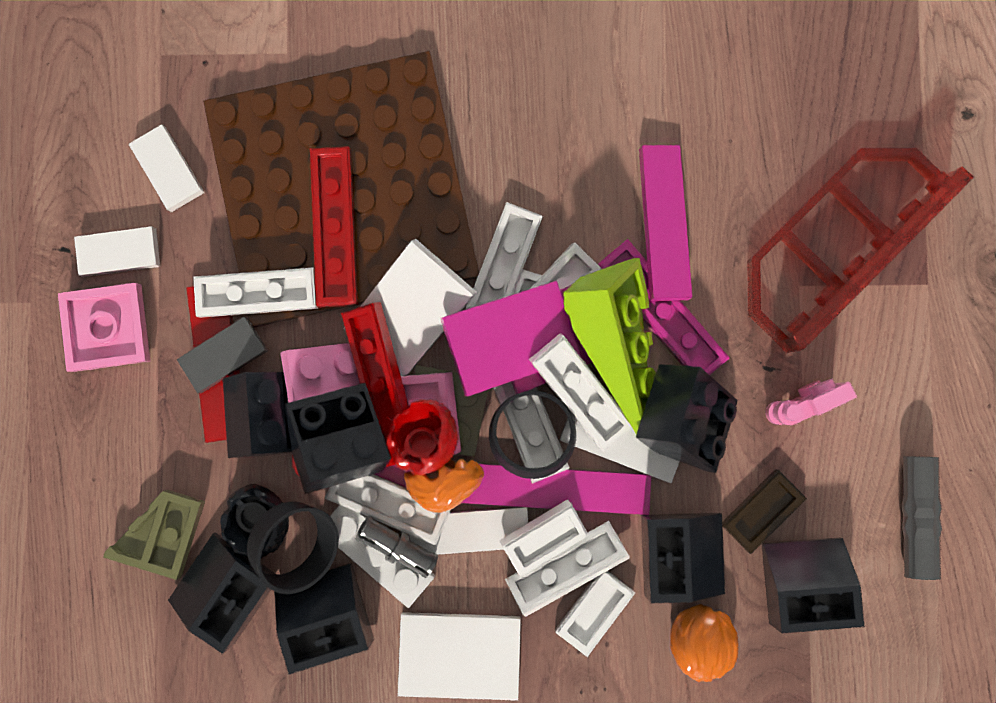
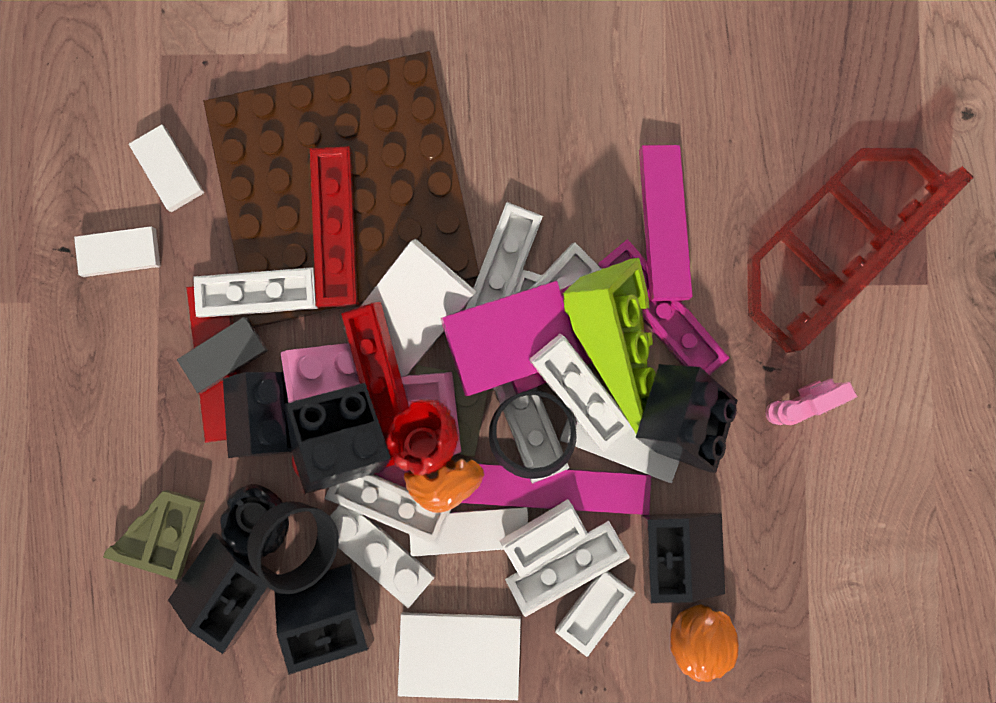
(103, 327): bright pink plate -> none
(396, 547): dark grey pin -> none
(763, 511): dark brown tile -> none
(811, 586): black slope -> none
(921, 518): dark grey axle -> none

